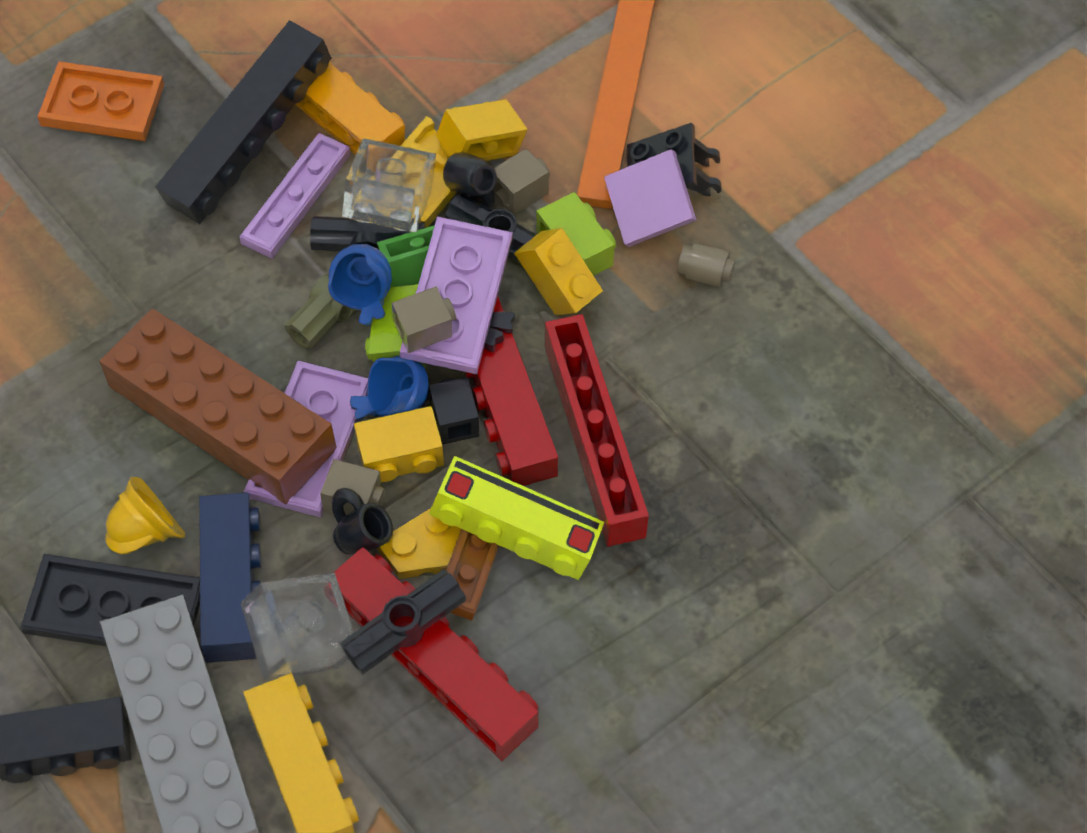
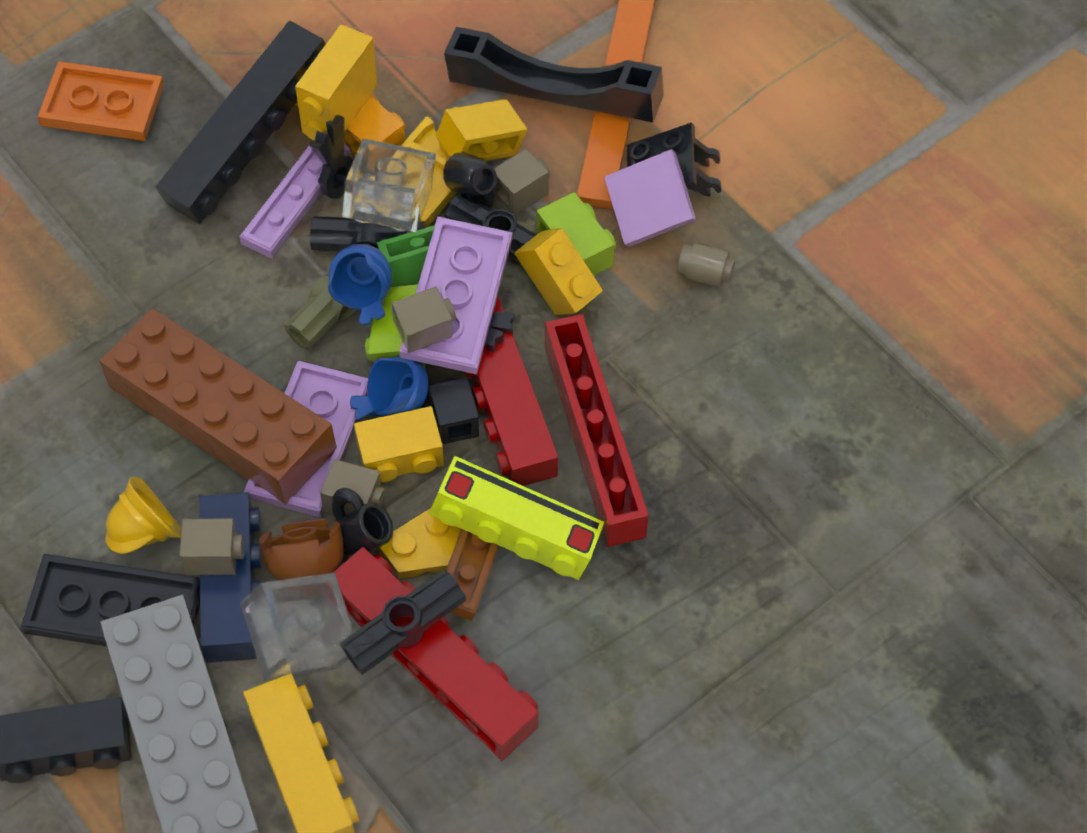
(210, 546): none -> dark tan brick
(303, 549): none -> dark orange cylinder
(330, 151): none -> black piece
(337, 81): none -> yellow brick
(619, 89): none -> black arch

